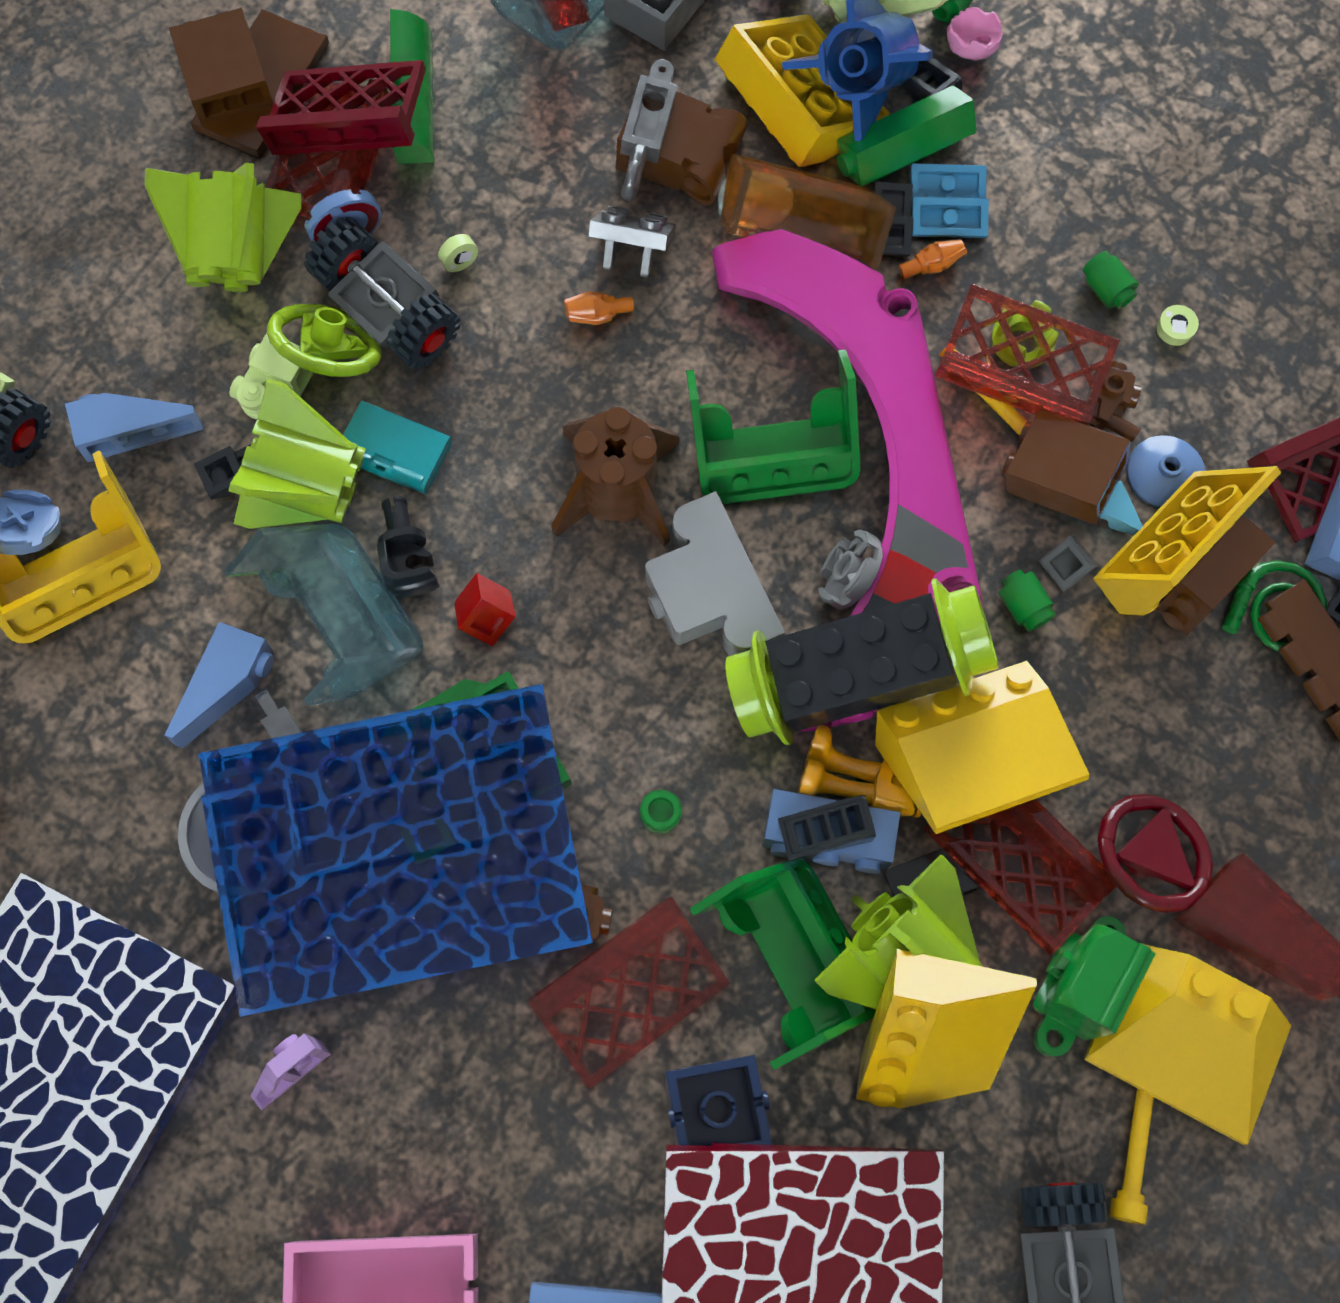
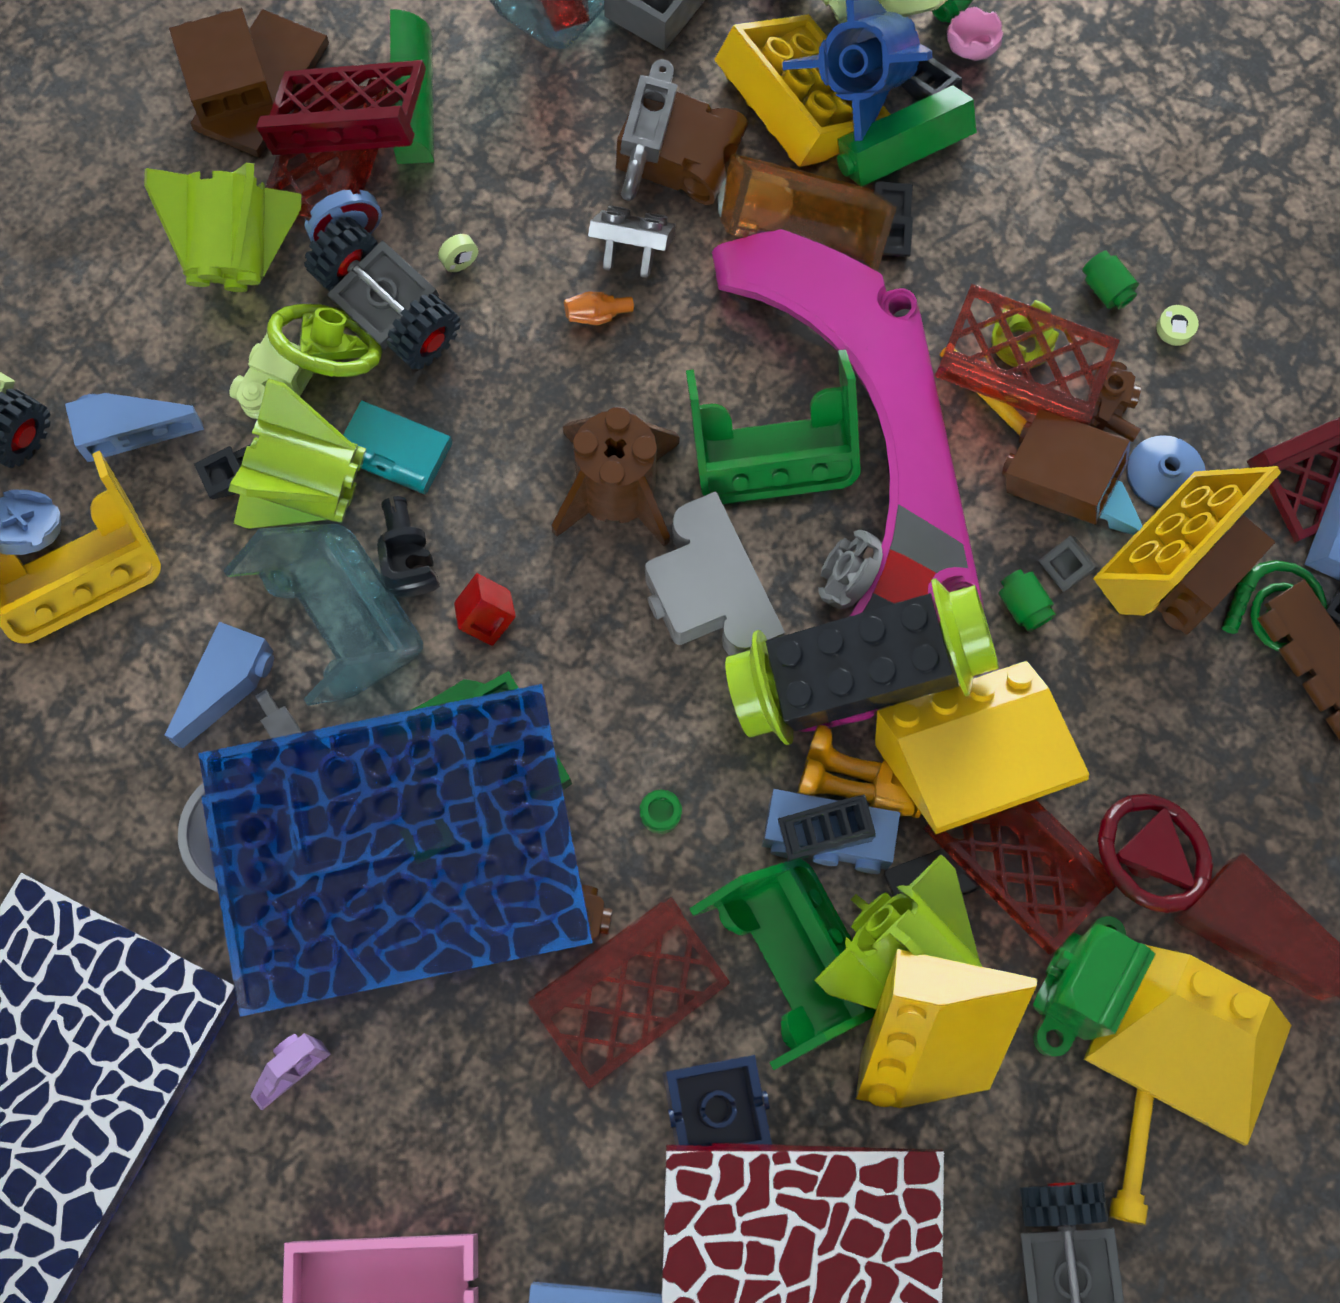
(934, 258): orange piece -> none
(949, 200): dark azure slope -> none

